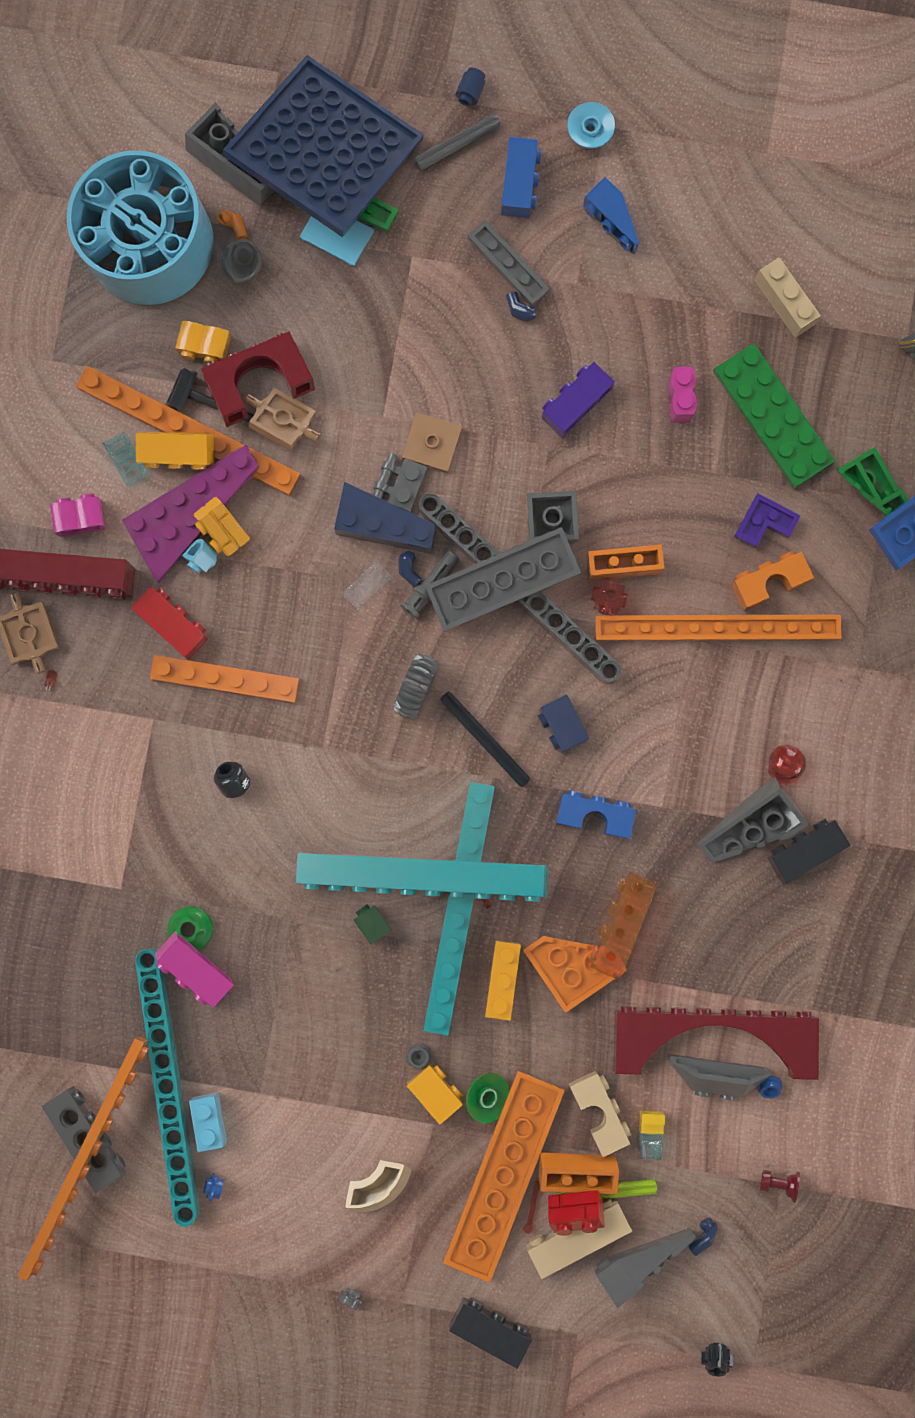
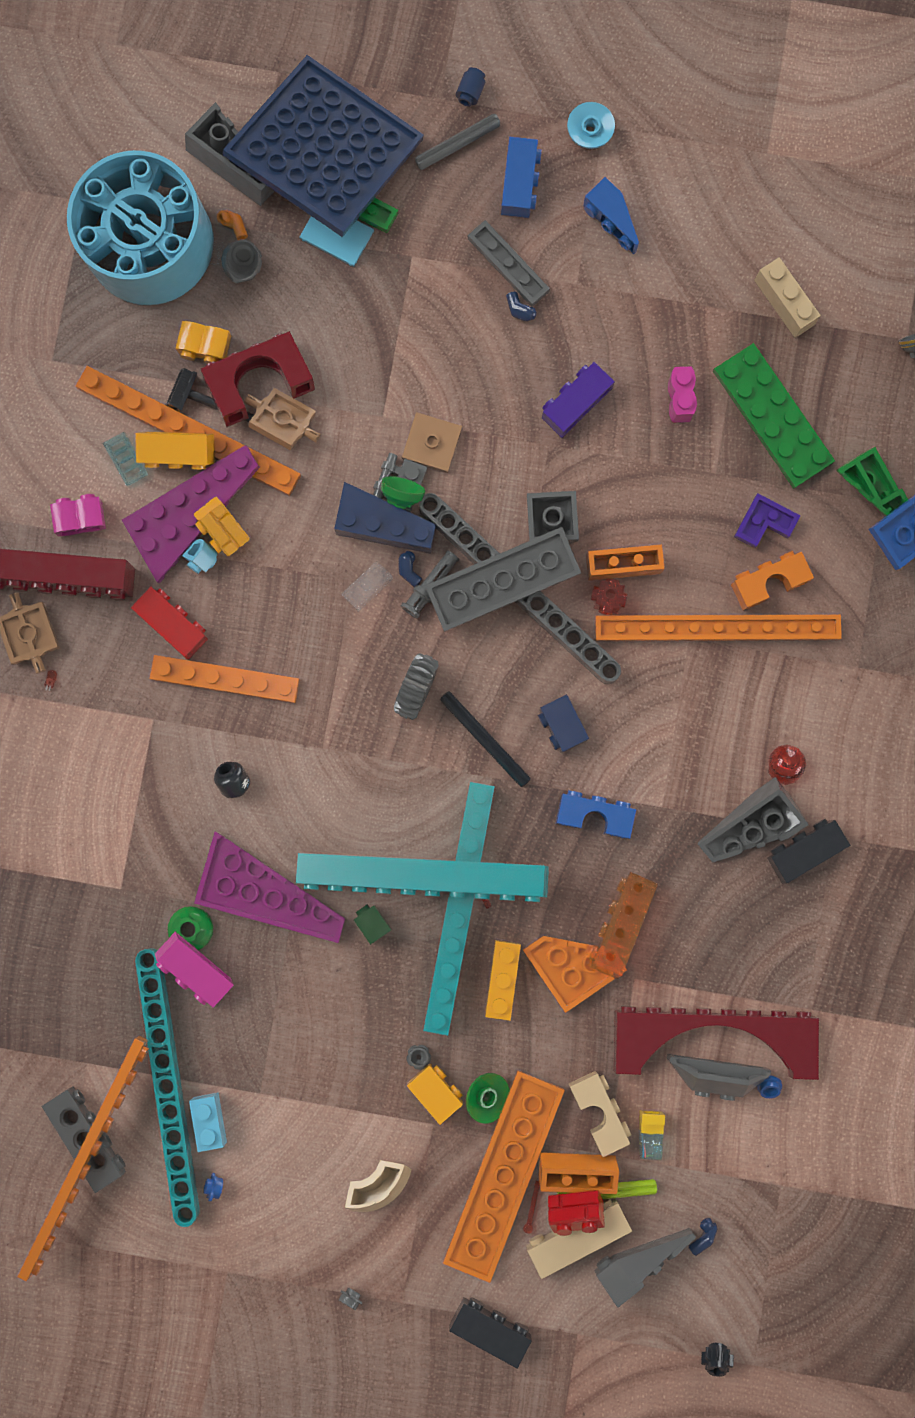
(248, 888): none -> magenta wing
(401, 491): none -> green piece
(791, 1185): dark red piece -> none

